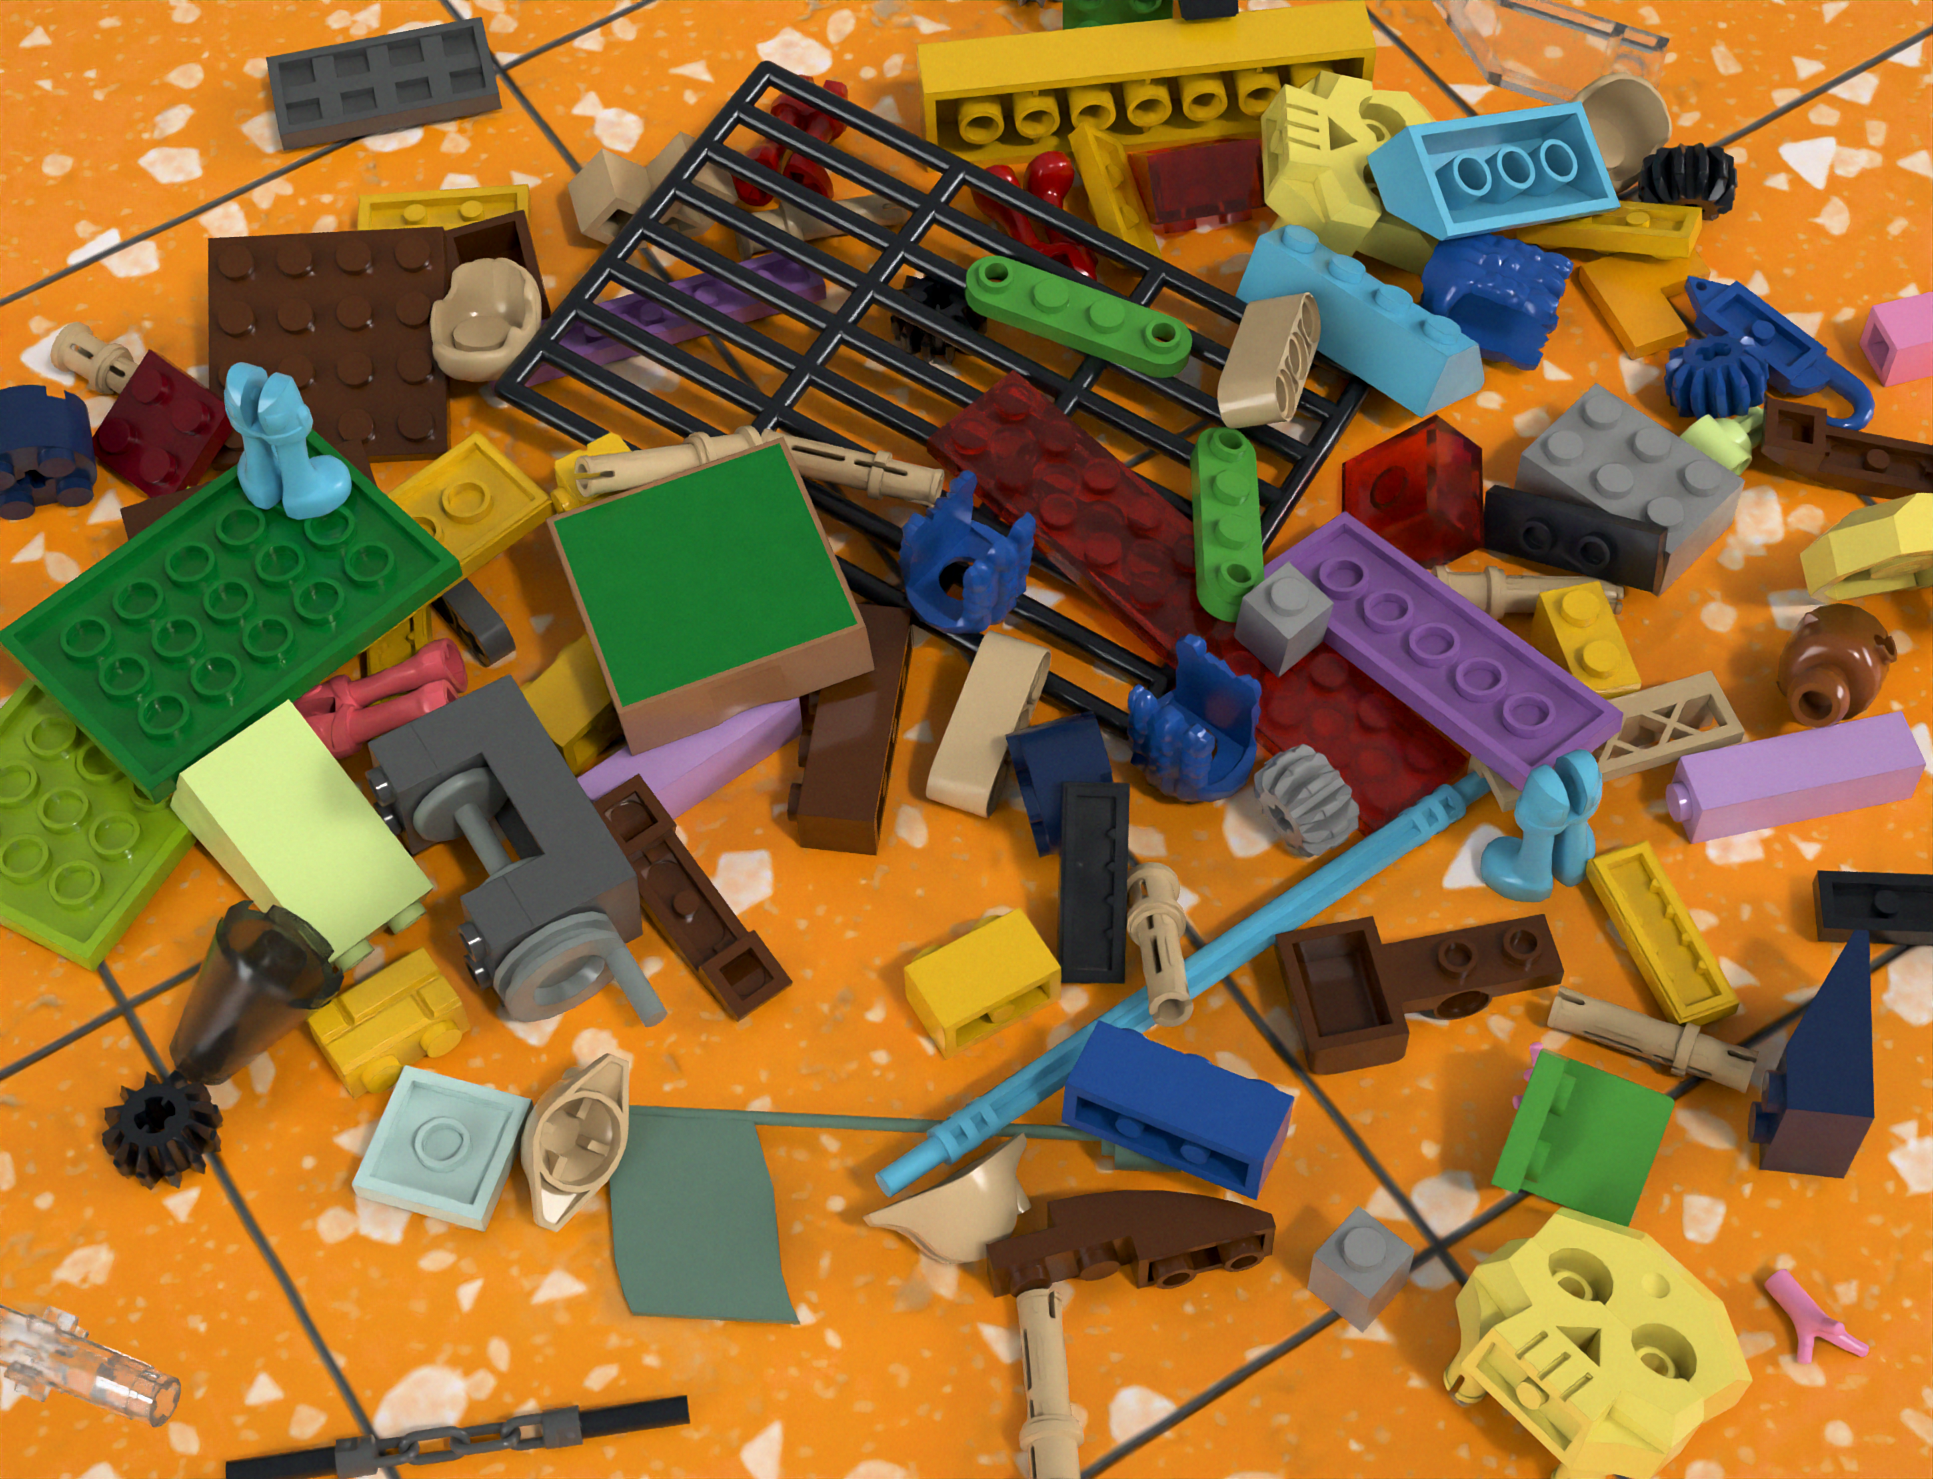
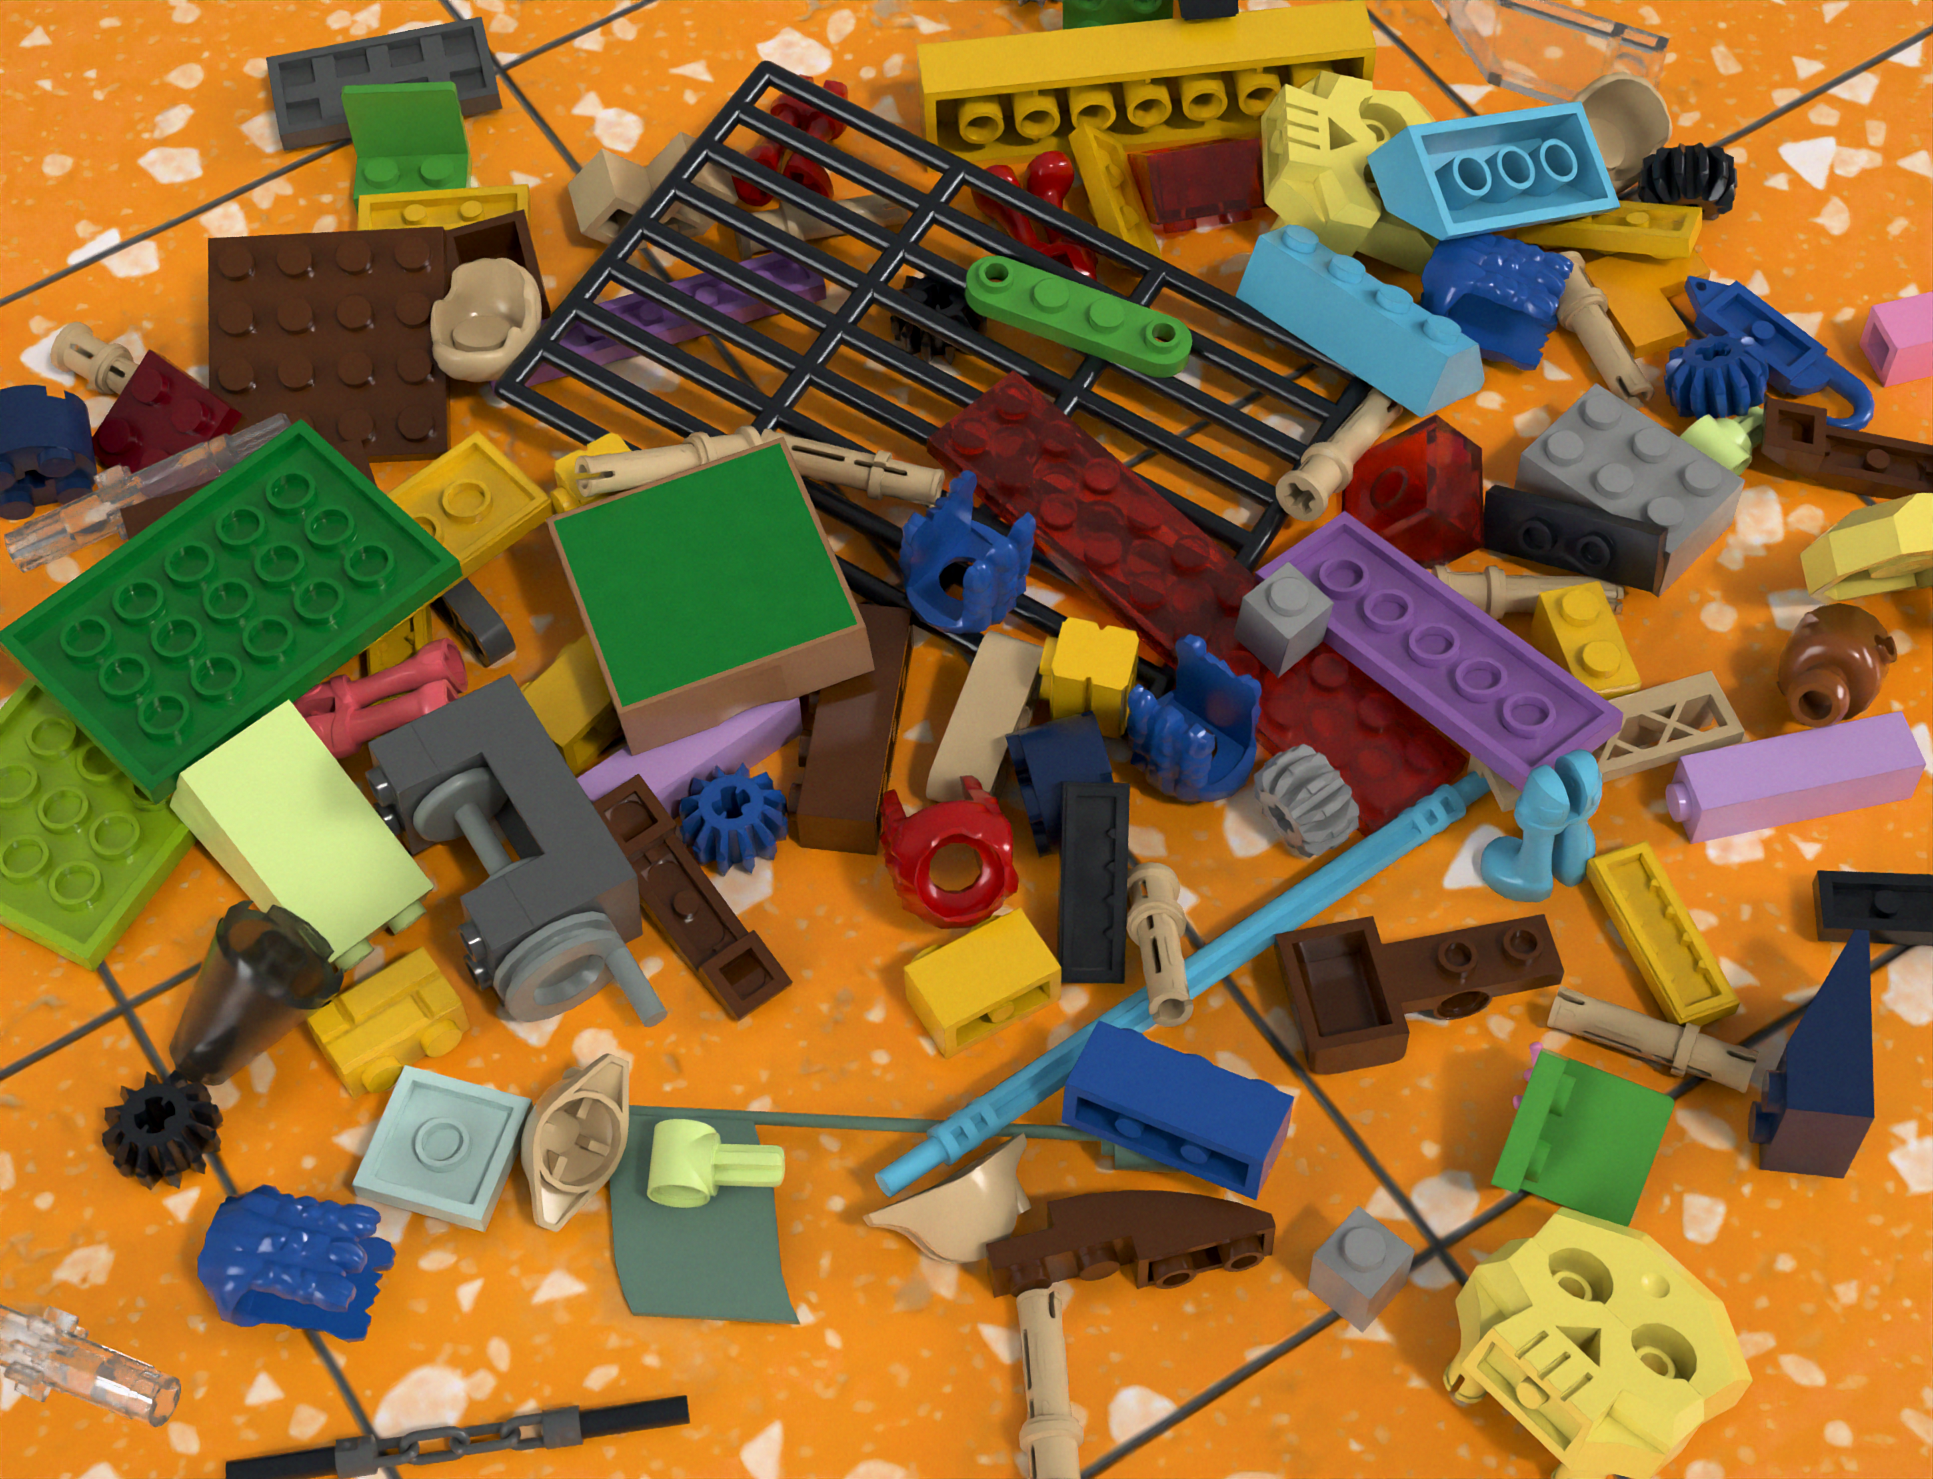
(99, 512): none -> clear piece
(275, 449): medium azure piece -> none
(294, 1262): none -> blue piece
(407, 137): none -> bright green bracket
(692, 1164): none -> yellowish green axle
(733, 819): none -> blue gear
(915, 840): none -> red piece
(1090, 672): none -> yellow brick
(1225, 521): bright green plate -> none
(1269, 361): tan beam -> none
(1329, 464): none -> tan pin
(1584, 312): none -> tan pin
(1809, 1318): bright pink bar -> none

